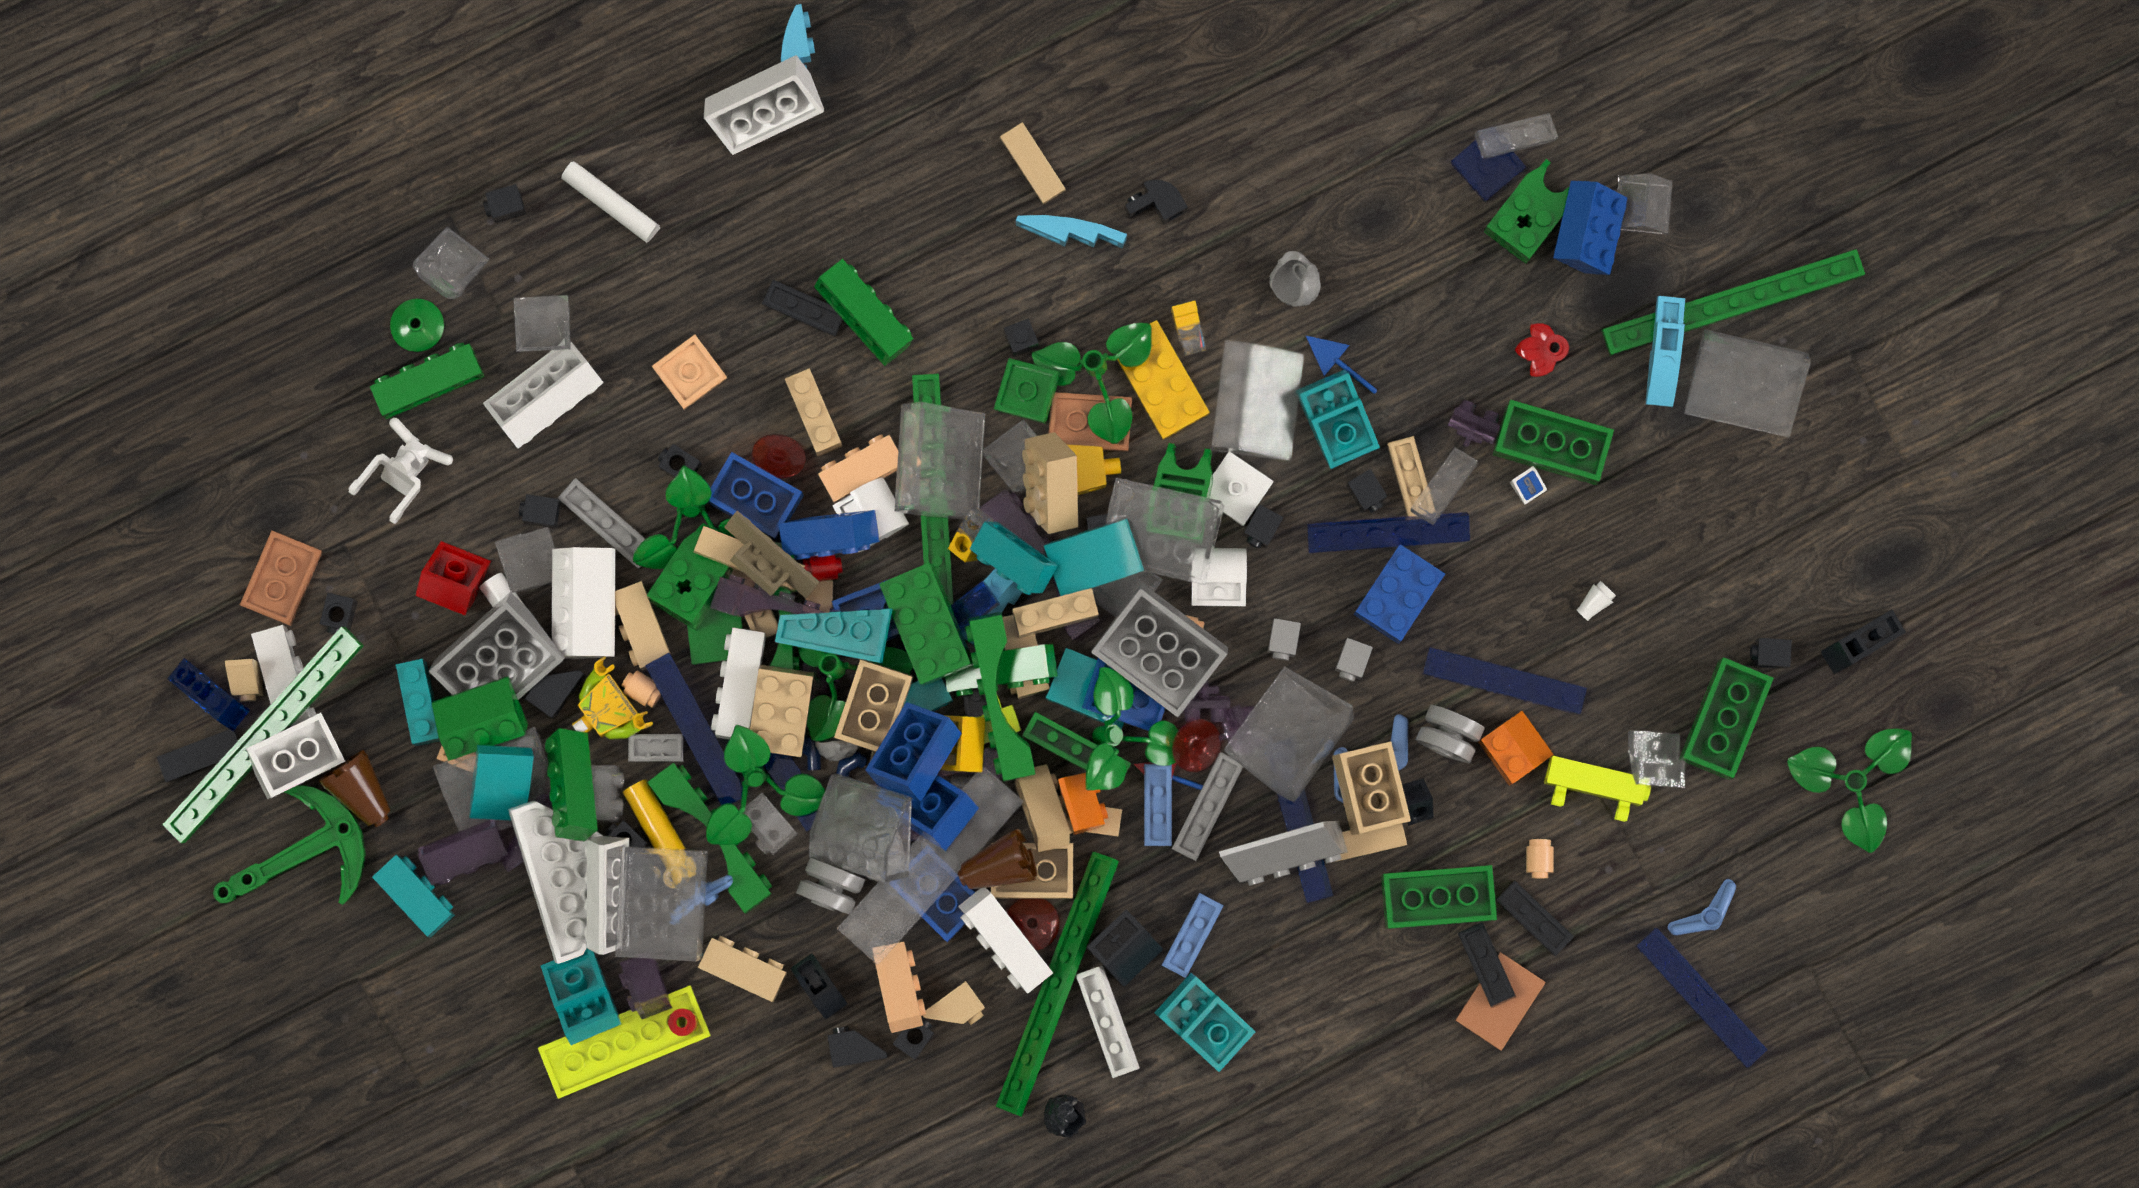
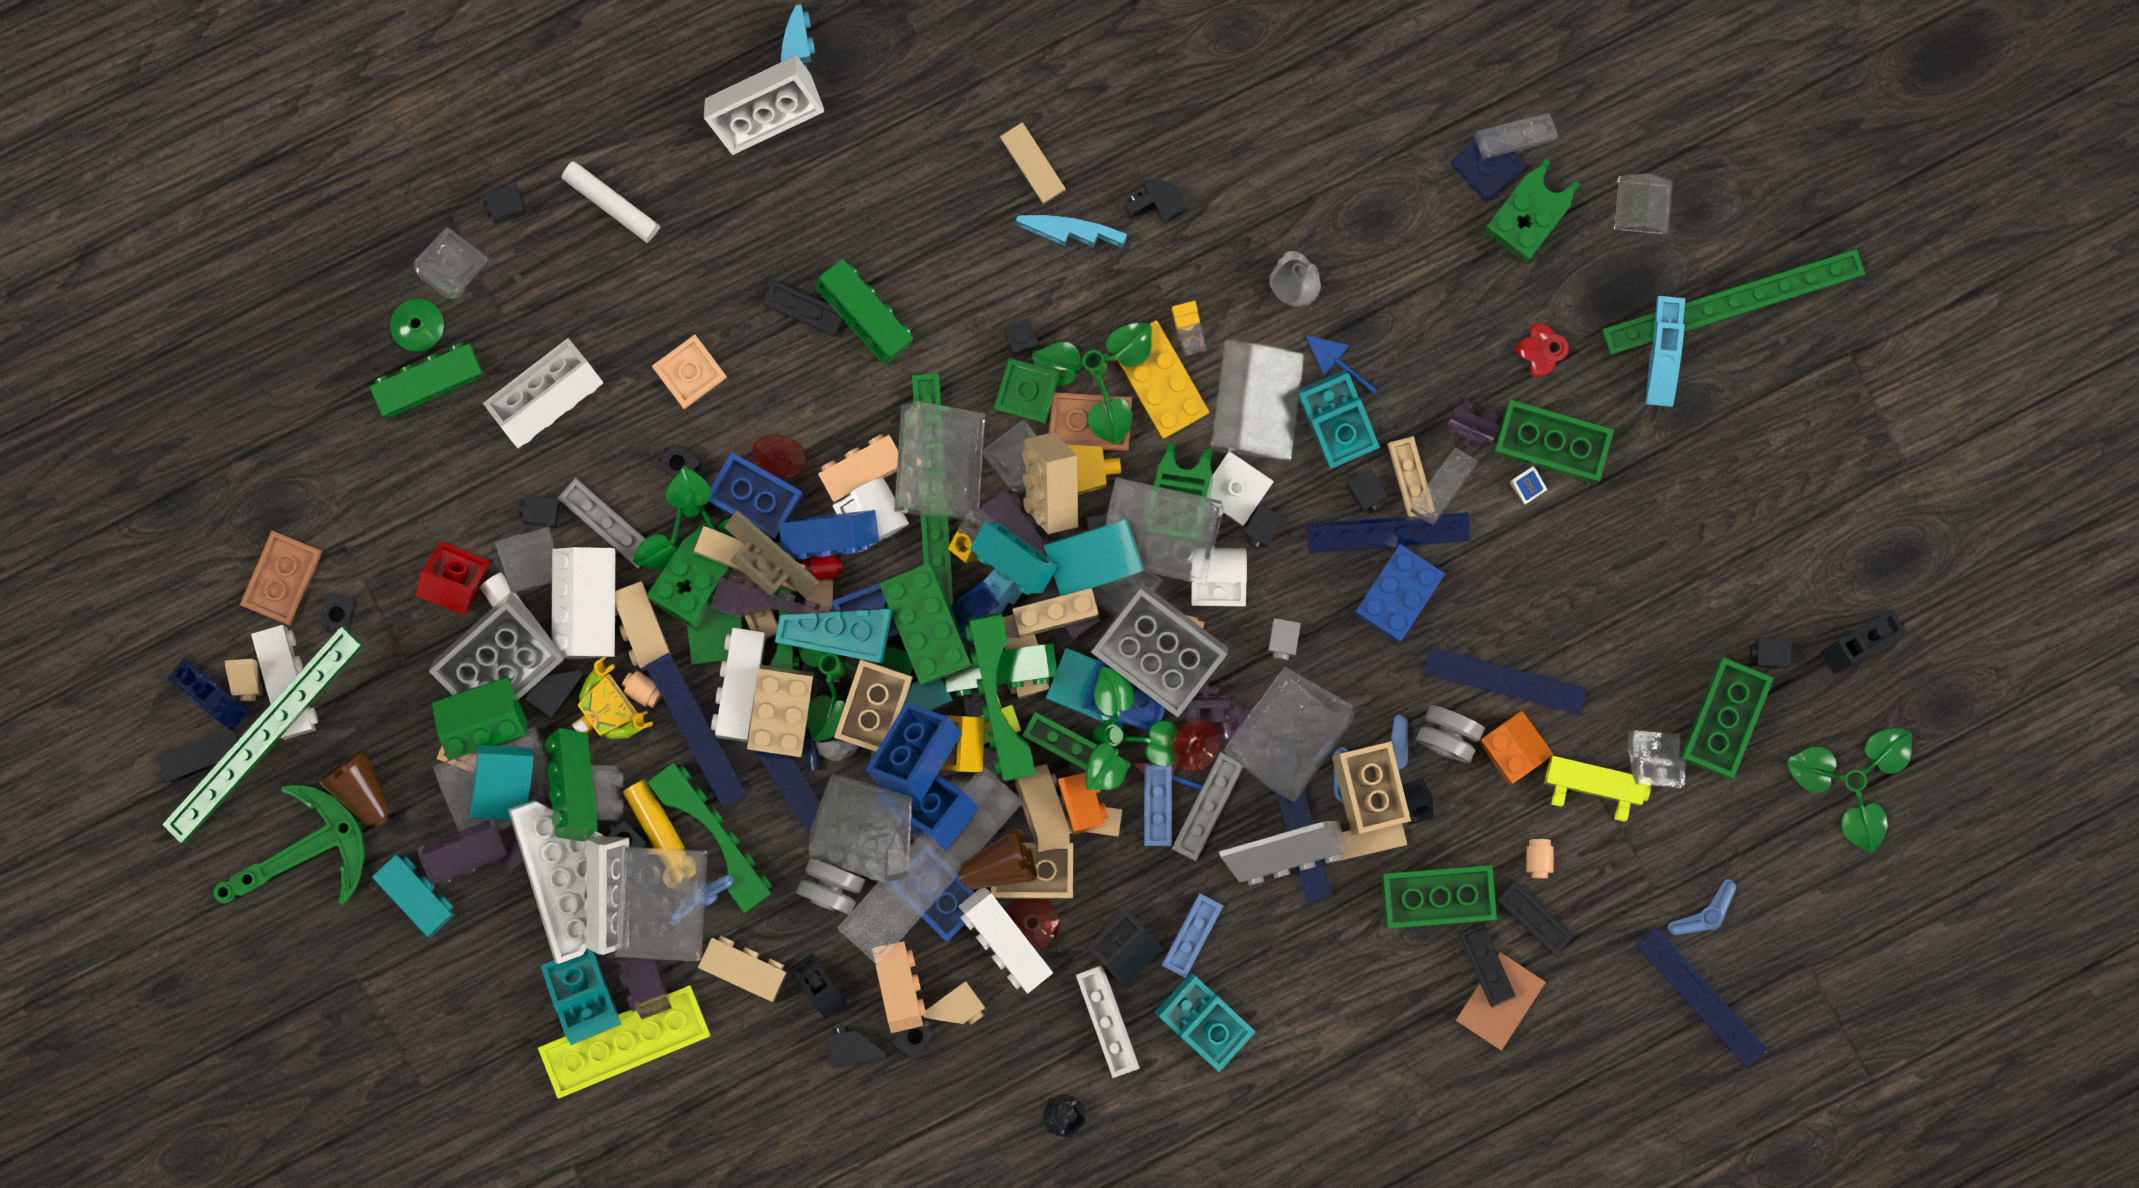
(294, 755): white slope -> none
(403, 469): white piece -> none
(417, 701): teal brick -> none
(542, 323): clear slope -> none
(656, 748): light grey plate -> none
(691, 1018): red brick -> none
(747, 754): green plant -> none
(769, 825): clear brick -> none
(813, 412): tan brick -> none
(848, 764): dark blue arm -> none
(1057, 986): green plate -> none
(1353, 660): light grey brick -> none
(1590, 227): blue brick -> none
(1596, 600): white cone -> none
(1747, 383): clear slope -> none

